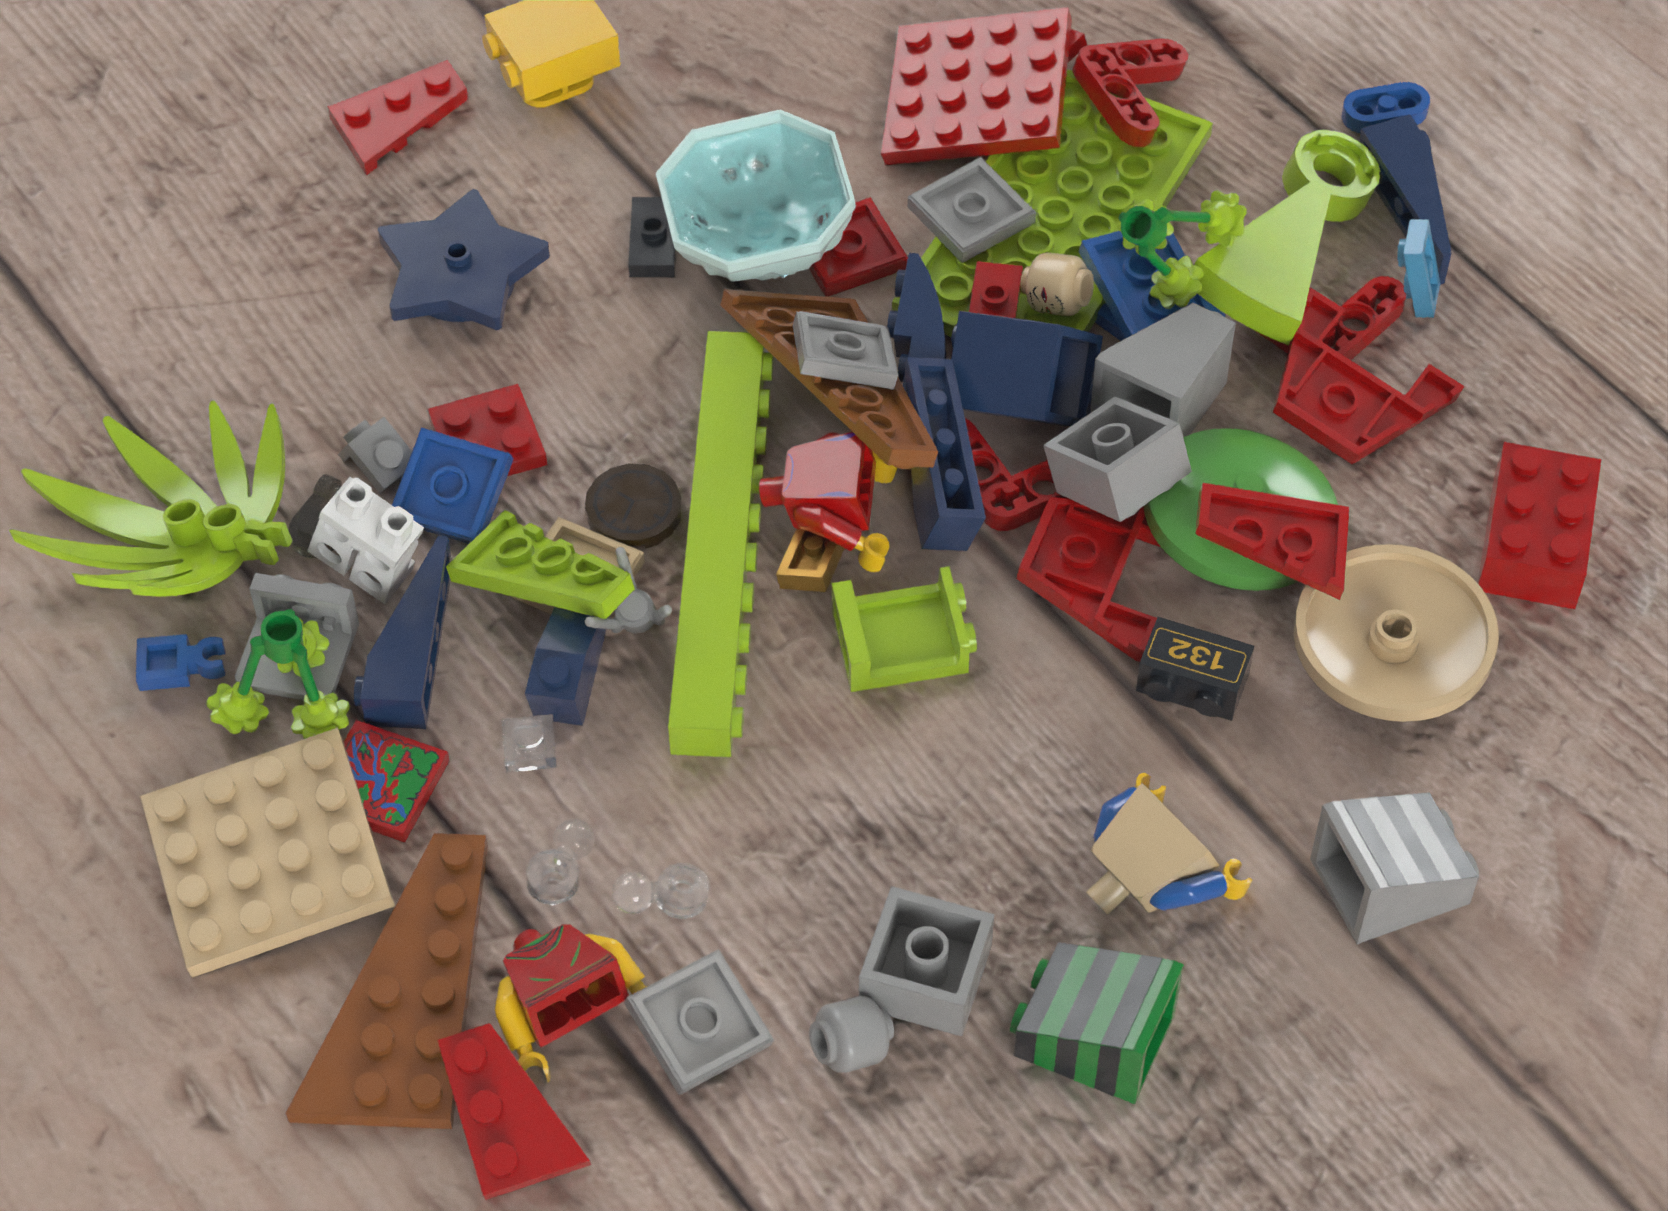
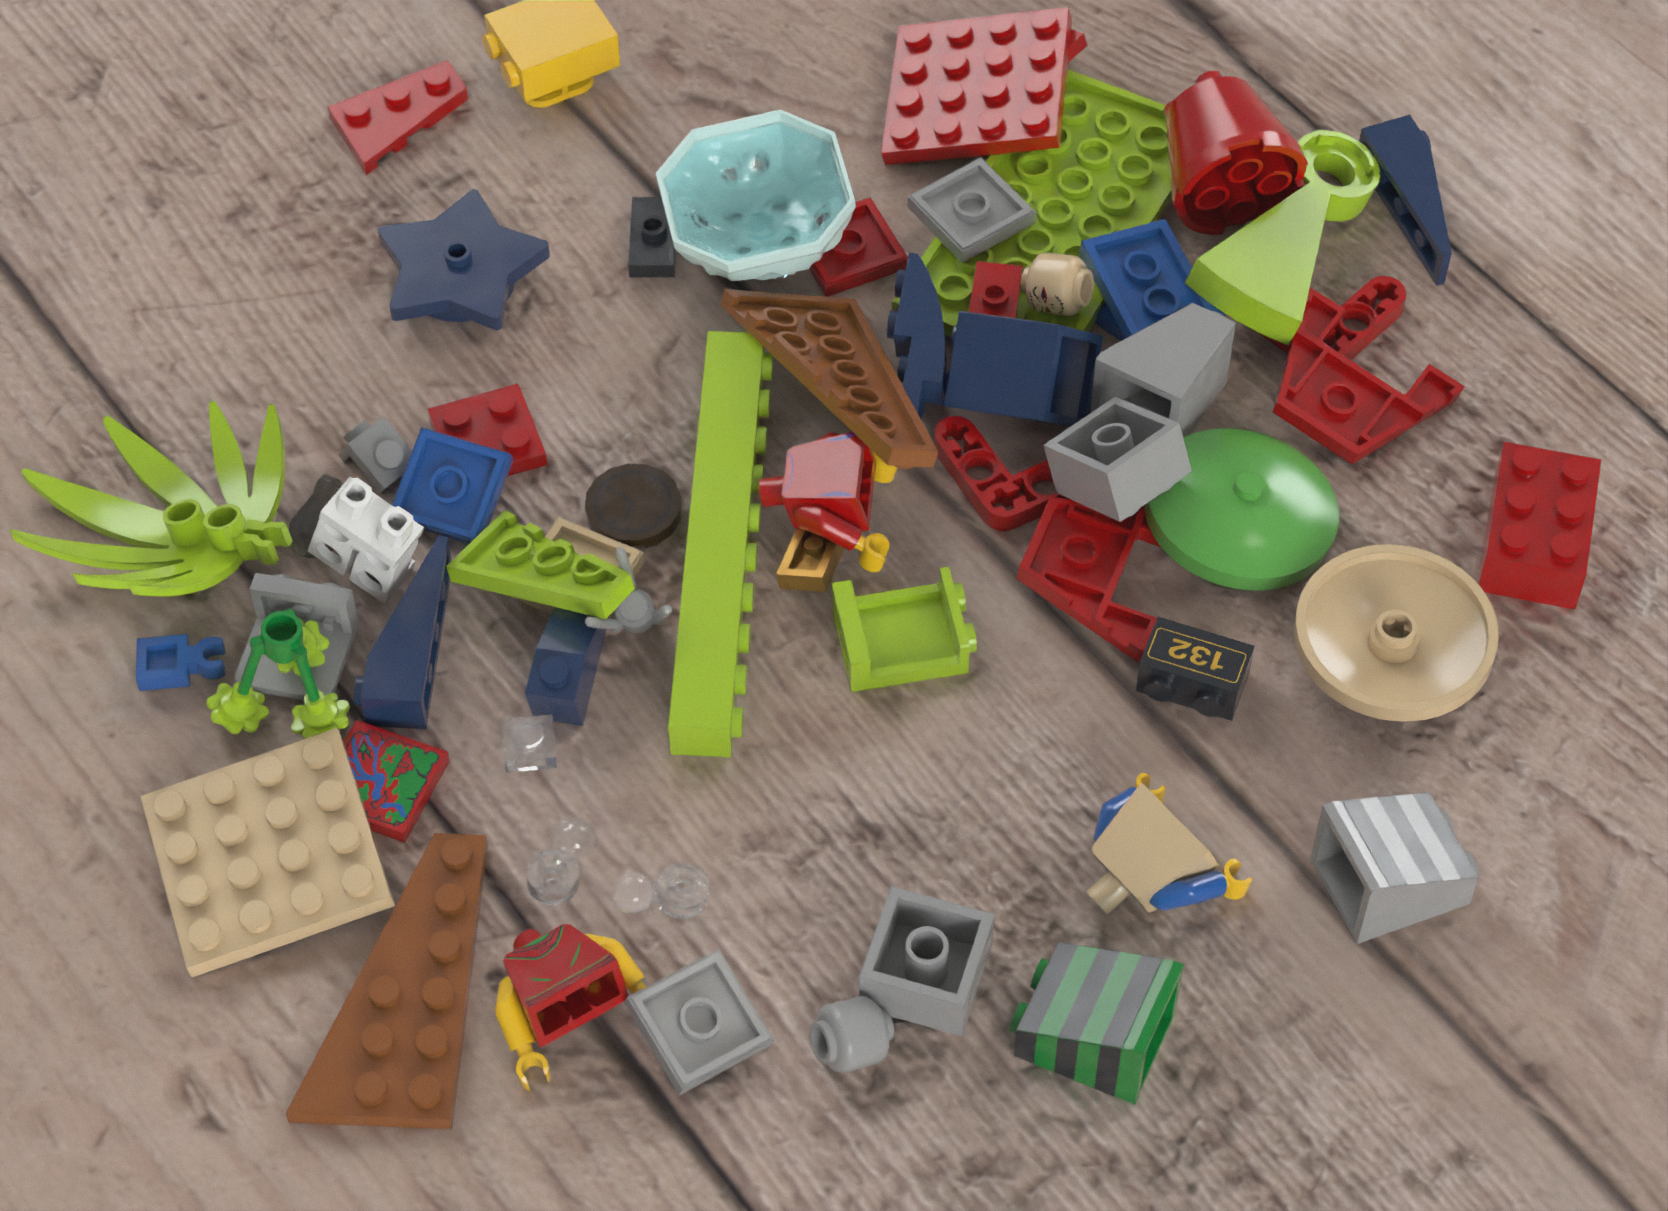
(504, 1116): red wing -> none
(844, 350): light grey tile -> none
(948, 495): dark blue slope -> none
(1104, 70): red beam -> none
(1147, 229): lime plant -> none
(1228, 154): none -> red cone
(1280, 532): red wing -> none
(1385, 103): blue plate -> none
(1421, 274): dark azure plate -> none

